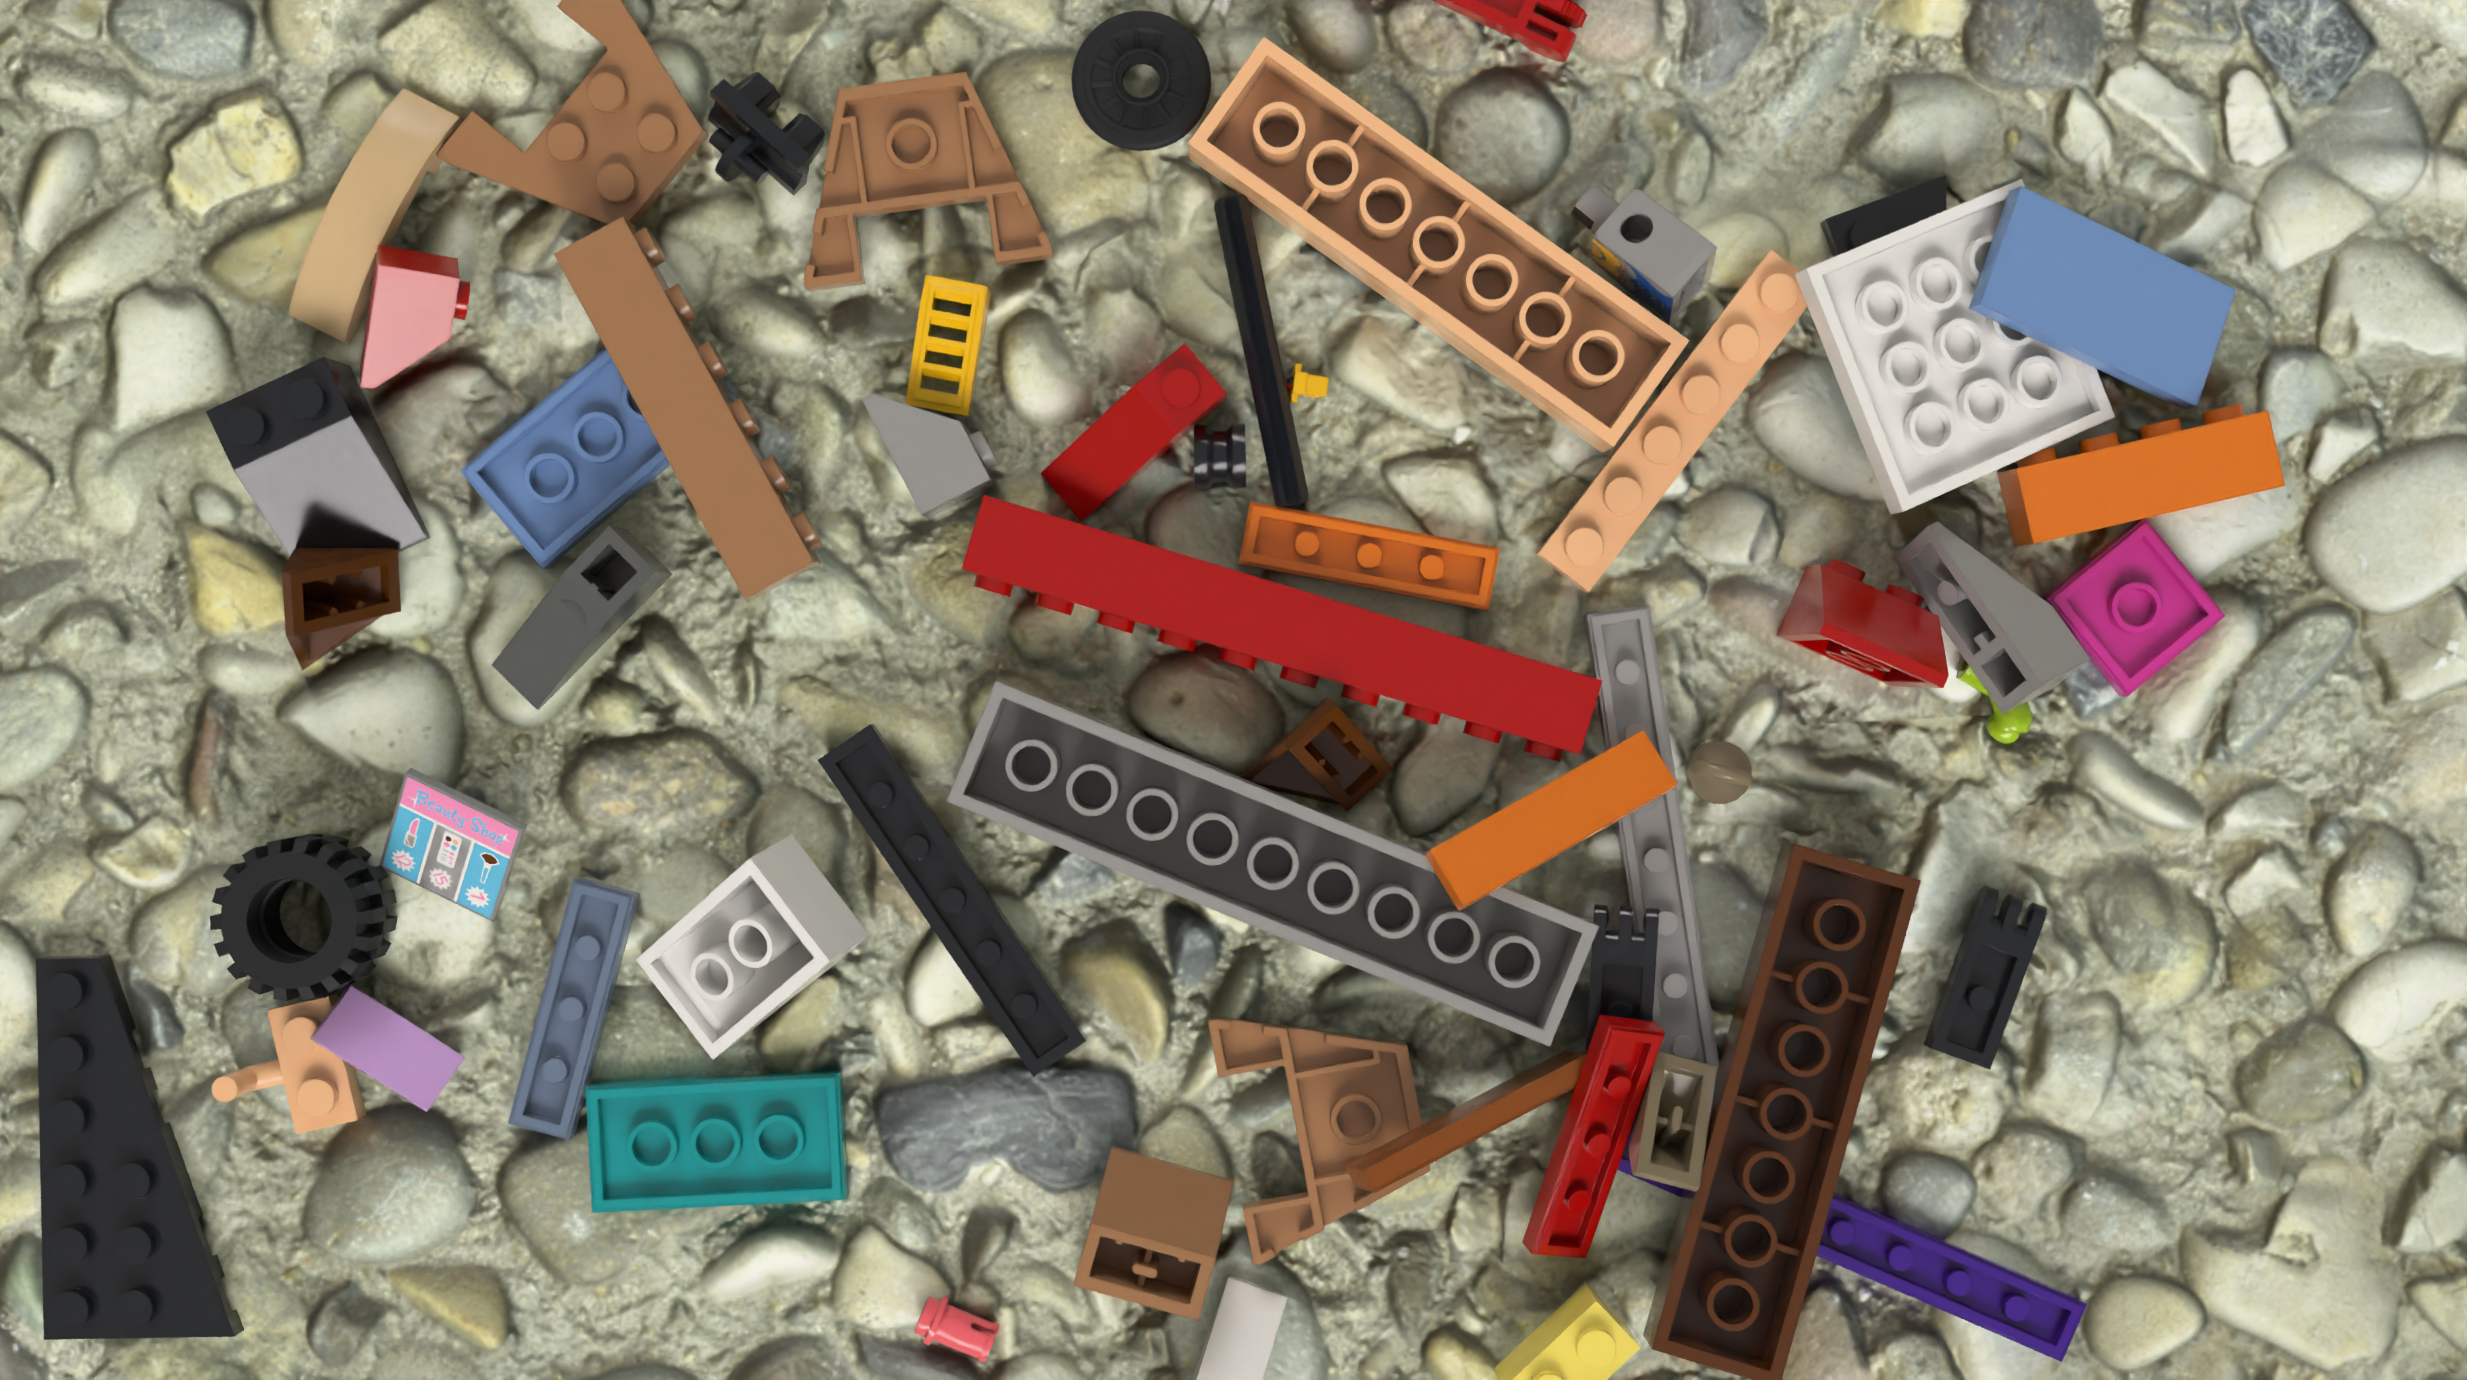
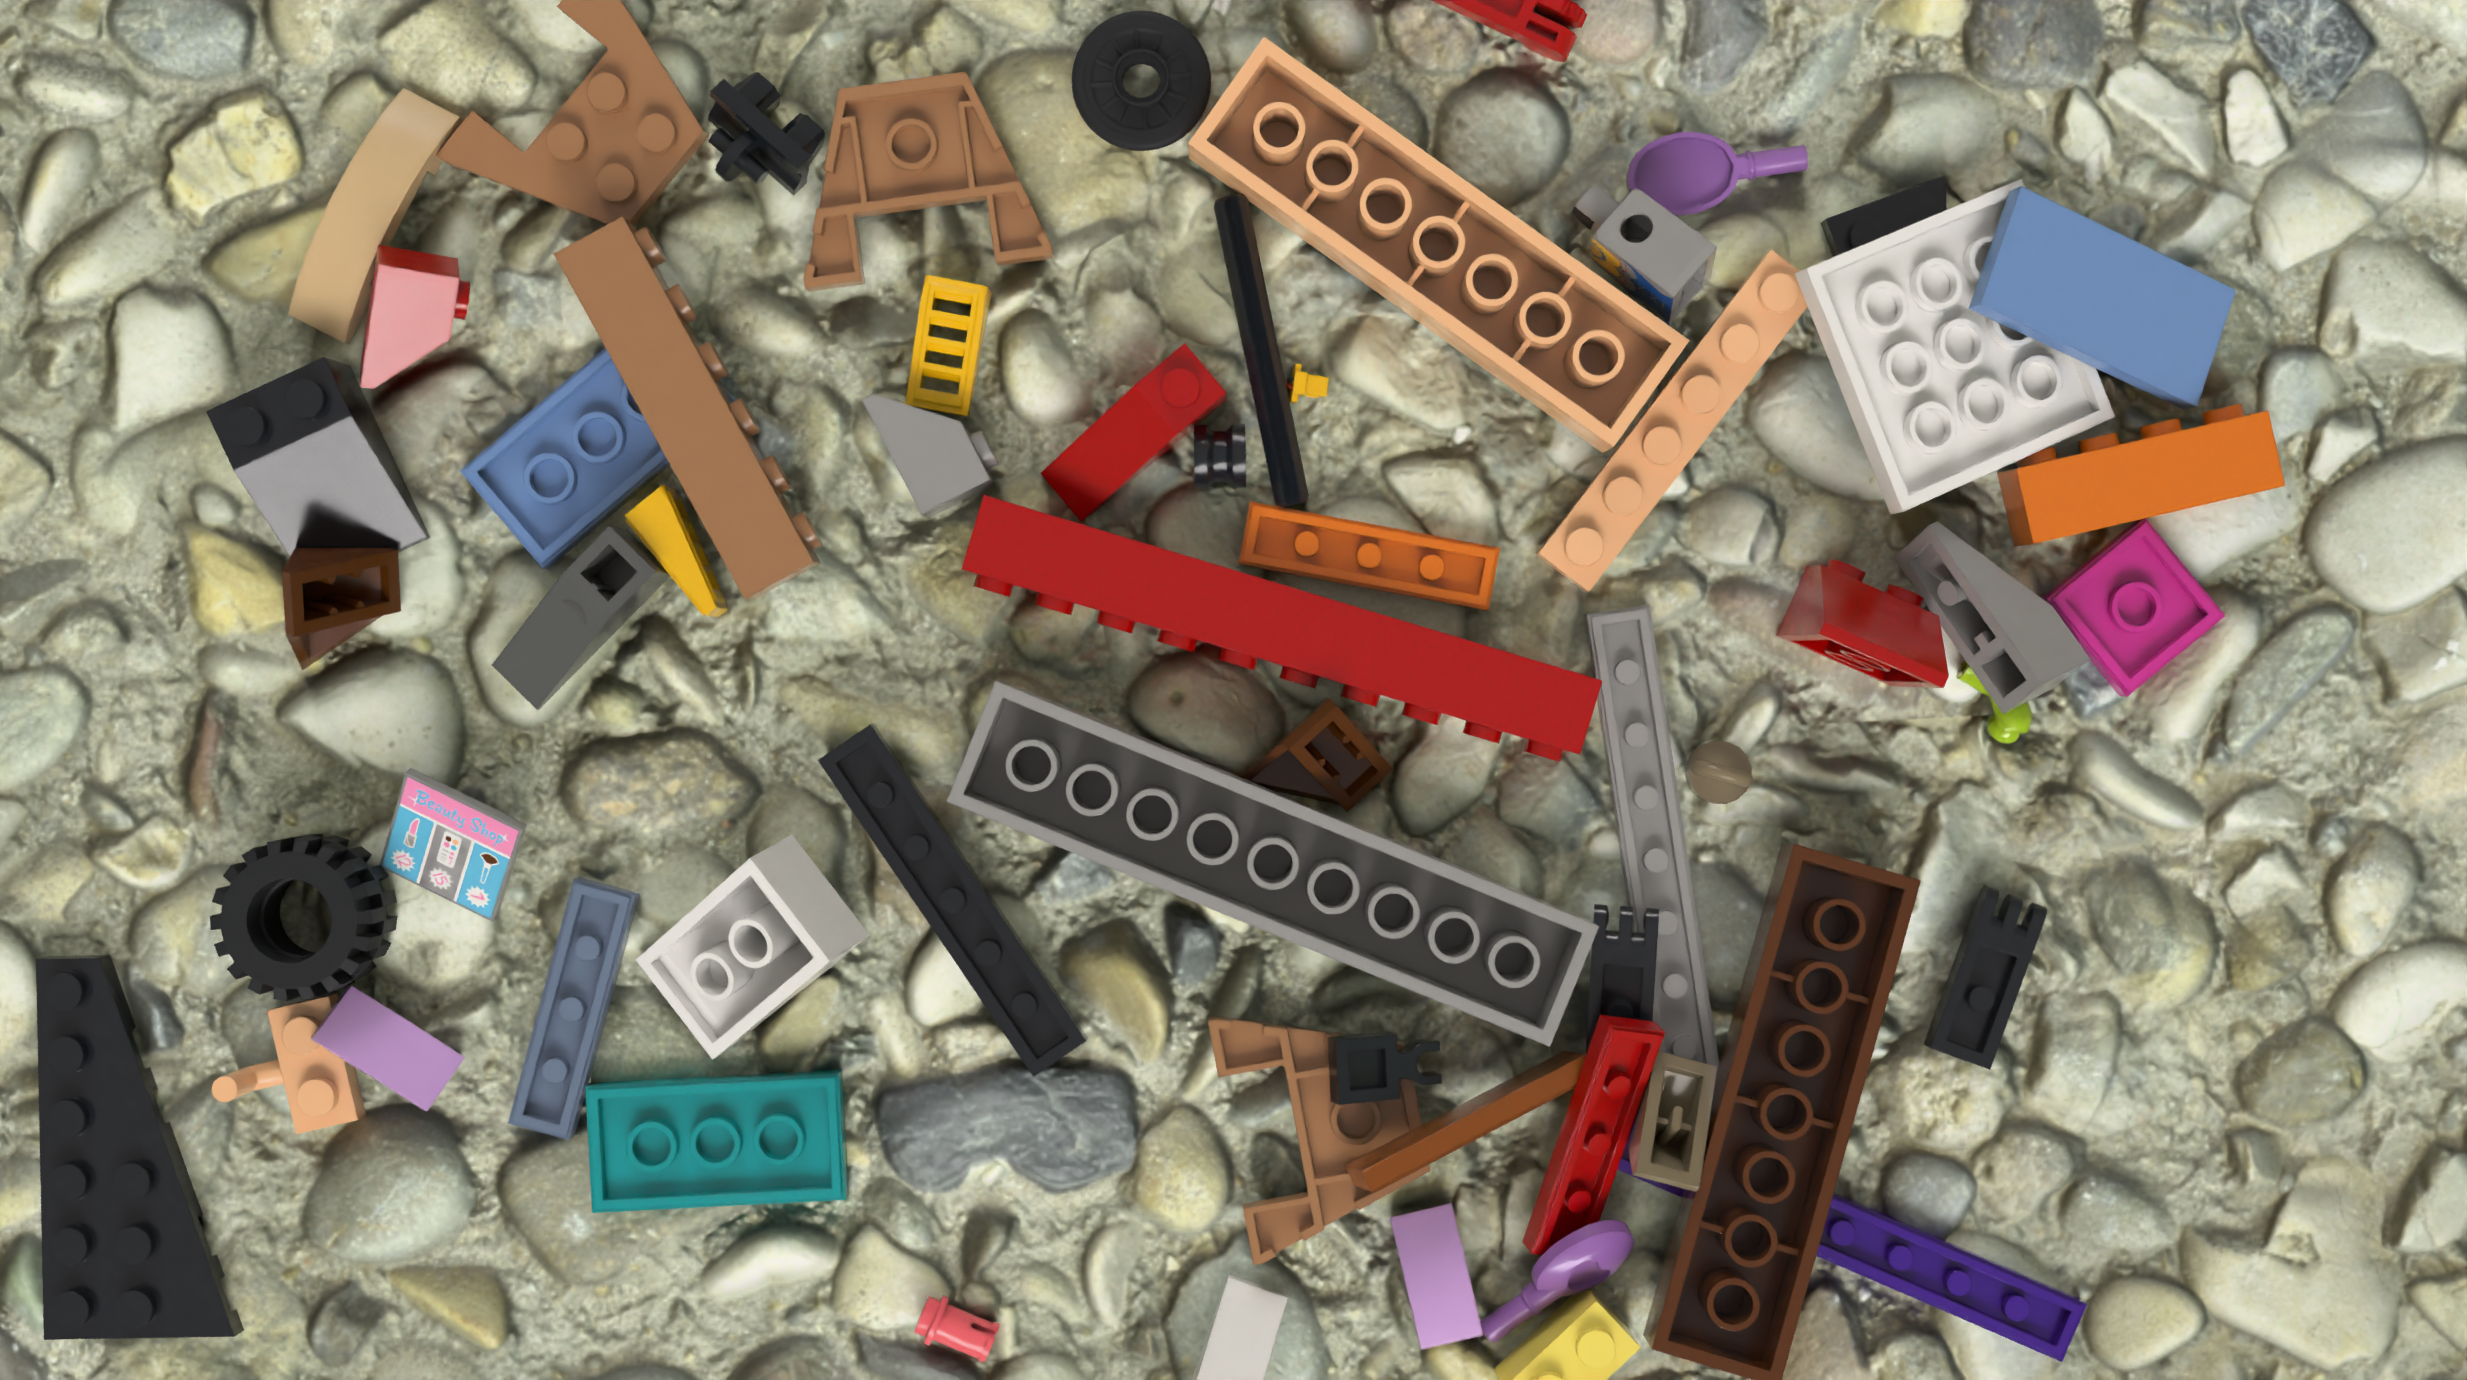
(671, 538): none -> yellow slope
(1154, 1233): medium nougat slope -> none
(1371, 1065): none -> black plate
(1436, 1276): none -> lavender slope
(1550, 820): orange tile -> none
(1565, 1269): none -> medium lavender piece
(1699, 170): none -> medium lavender piece

